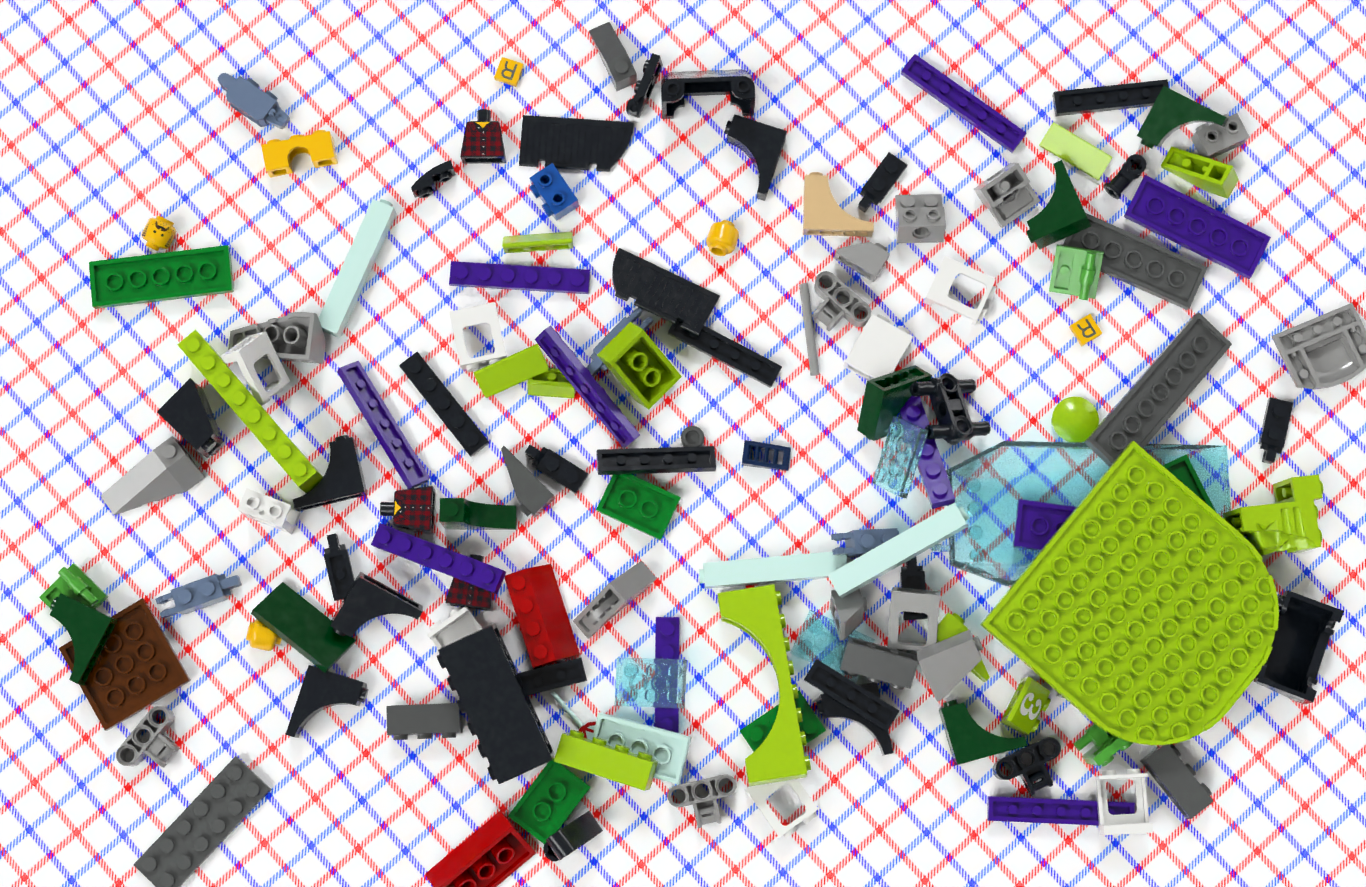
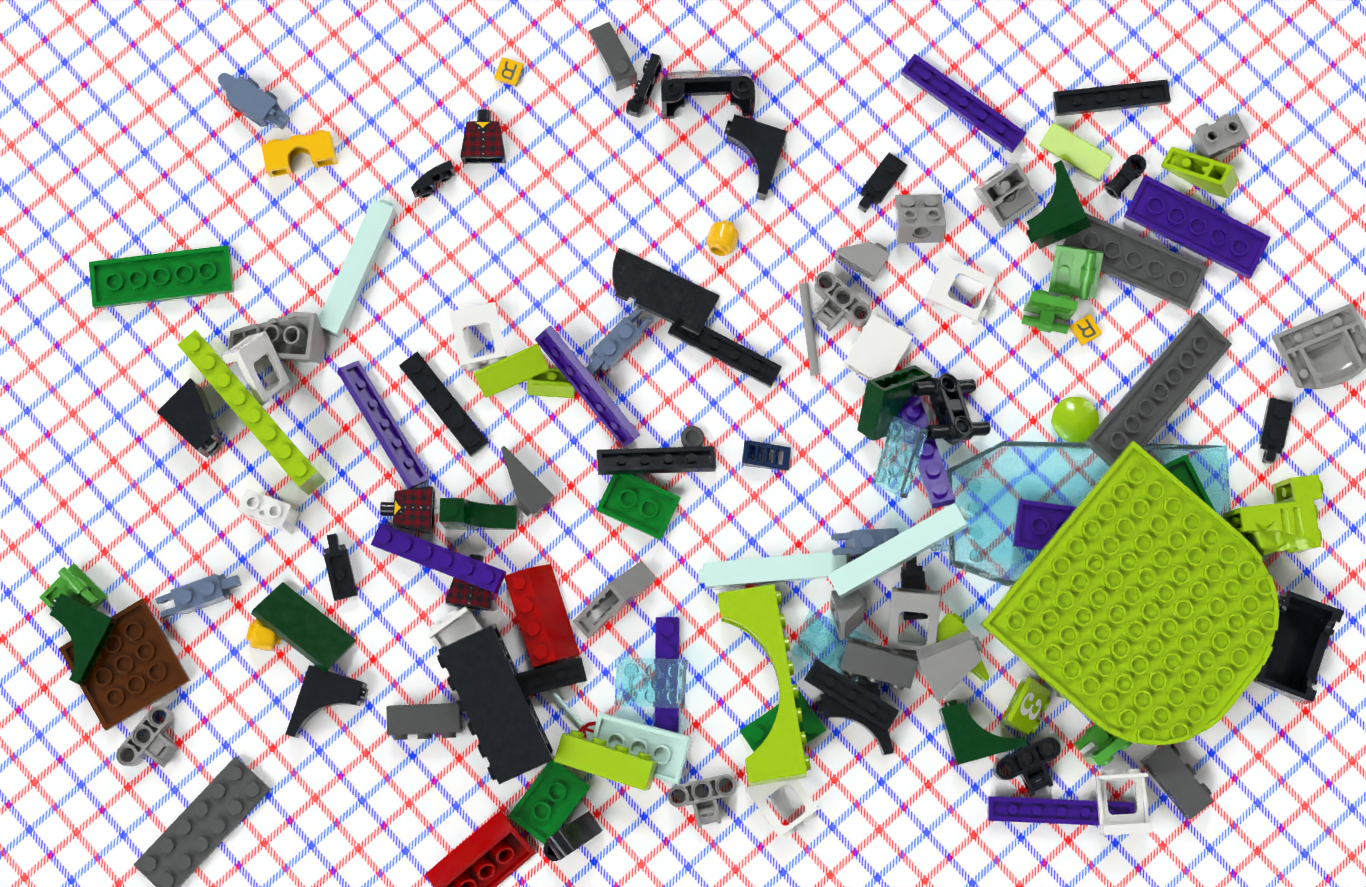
(158, 233): yellow head -> none
(158, 475): light grey wedge -> none
(342, 478): black arch -> none
(369, 600): black arch -> none
(519, 277): dark purple plate -> none
(537, 242): lime slope -> none
(553, 191): blue brick -> none
(557, 468): black hinge -> none
(573, 142): black piece -> none
(639, 365): lime brick -> none
(824, 216): tan arch -> none
(1048, 308): none -> bright green plate
(1171, 113): dark green arch -> none

